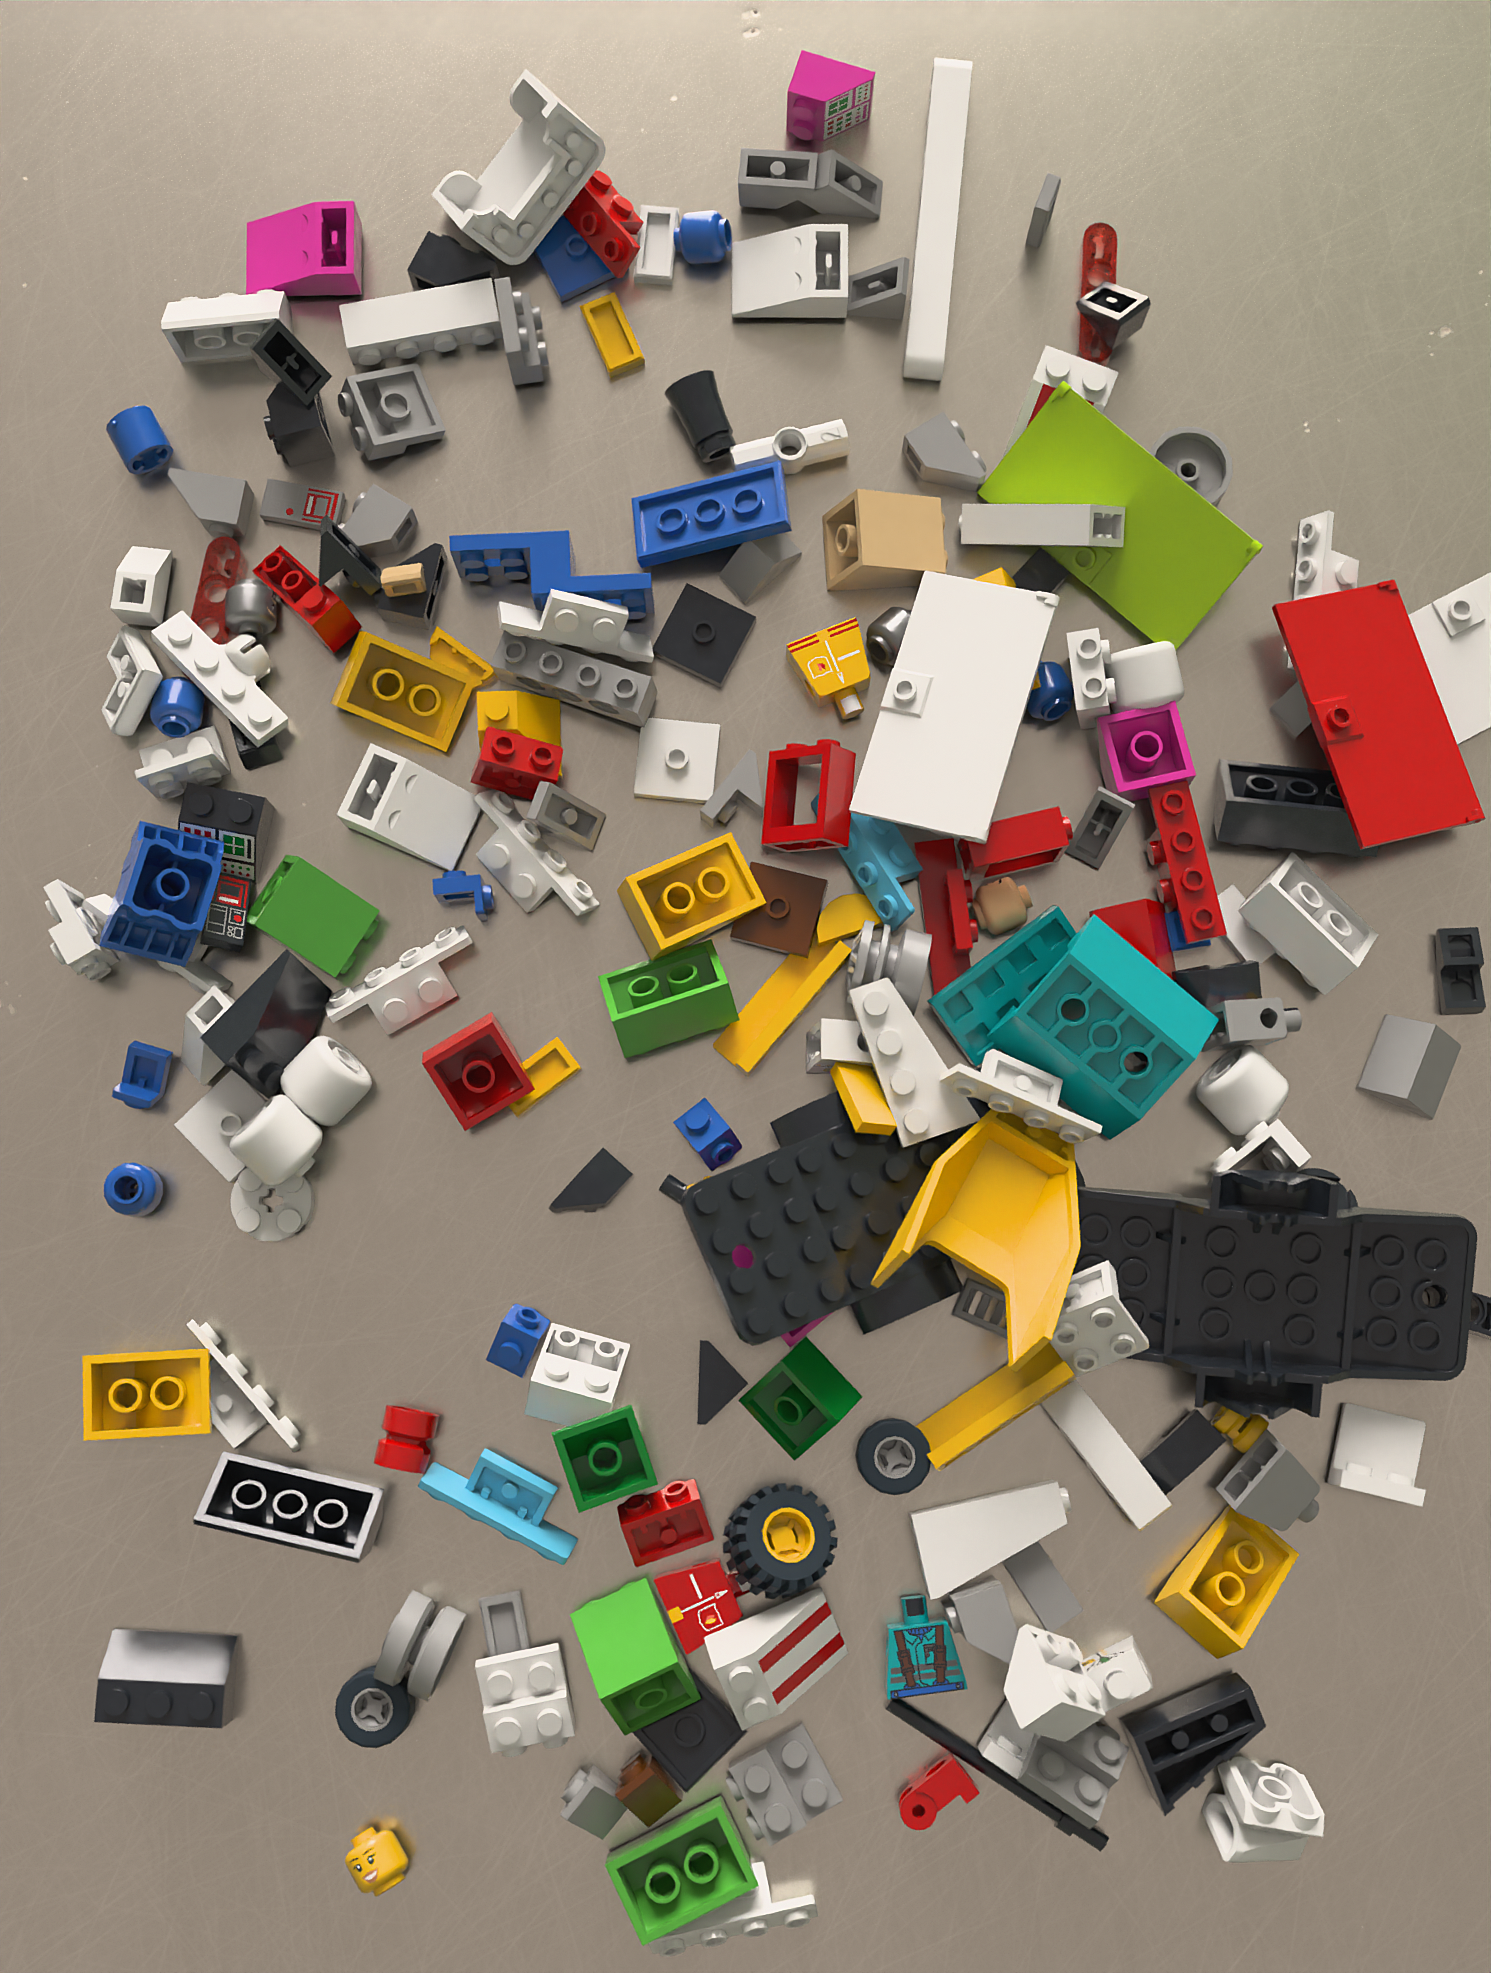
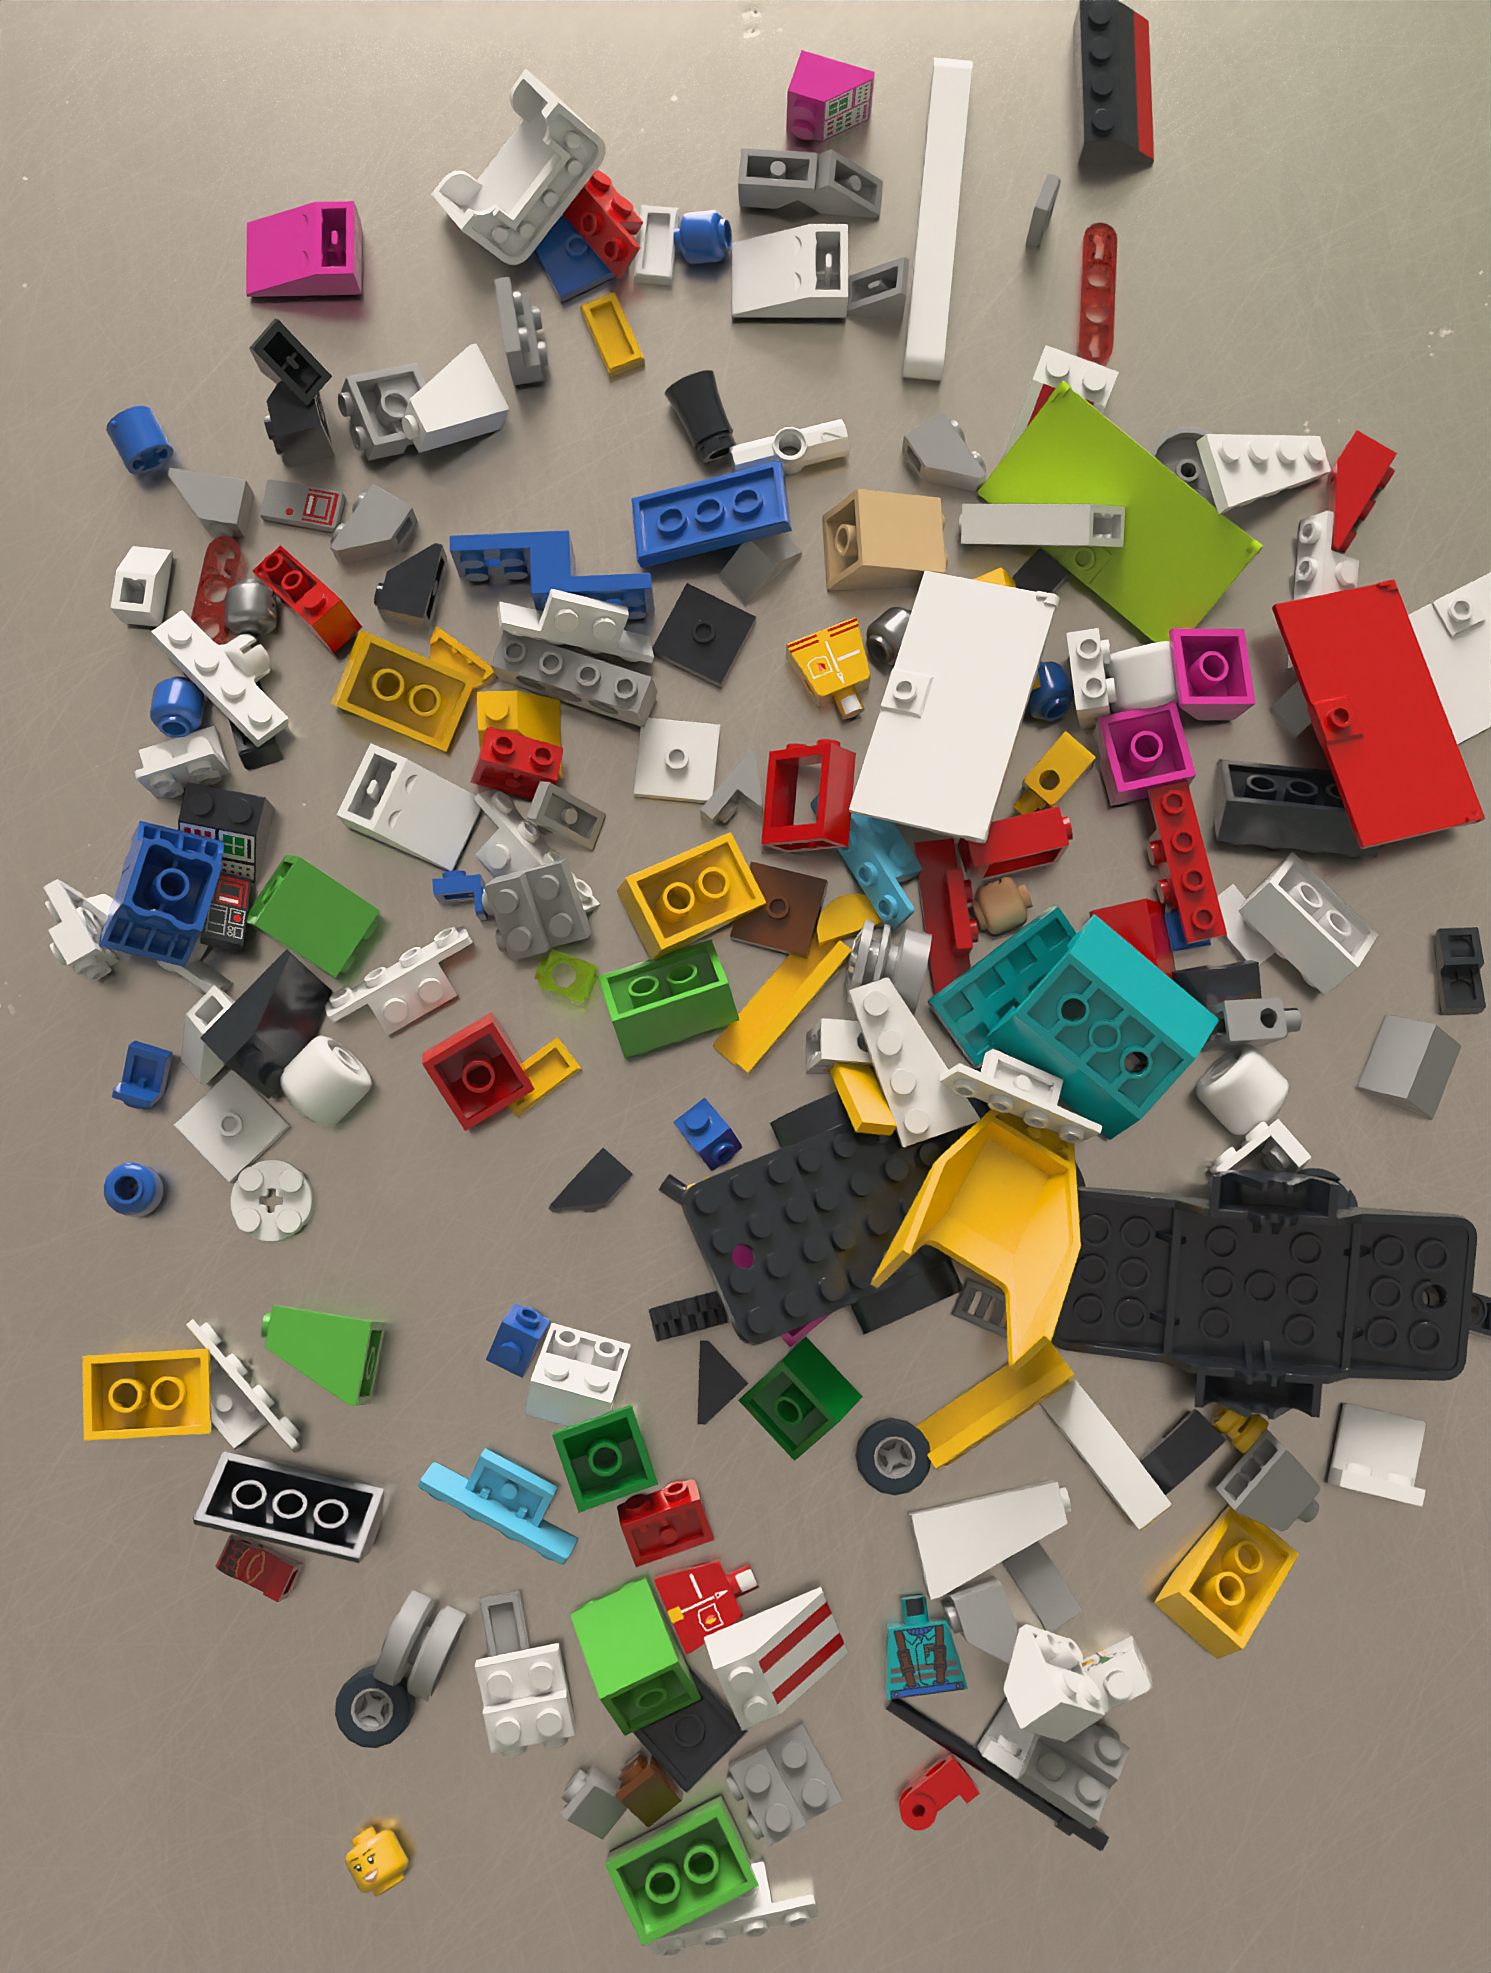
(135, 683): white brick -> none
(168, 1678): black slope -> none
(222, 325): white slope -> none
(259, 1567): none -> red leg
(277, 1141): white head -> none
(327, 1348): none -> bright green slope
(340, 553): black slope -> none
(403, 580): tan slope -> none
(406, 1439): red wheel -> none
(421, 322): white brick -> none
(445, 262): black slope -> none
(456, 404): none -> white slope
(536, 909): none -> light grey plate
(580, 990): none -> clear neon green brick
(687, 1316): none -> black tyre
(779, 1541): black wheel -> none
(1065, 763): none -> yellow torso
(1094, 1323): white bracket -> none
(1099, 827): light grey slope -> none
(1112, 84): none -> black slope
(1114, 312): black slope -> none
(1192, 1735): black wedge -> none
(1212, 672): none -> dark pink slope
(1259, 465): none -> white wing
(1263, 1812): white piece -> none
(1351, 483): none -> red slope

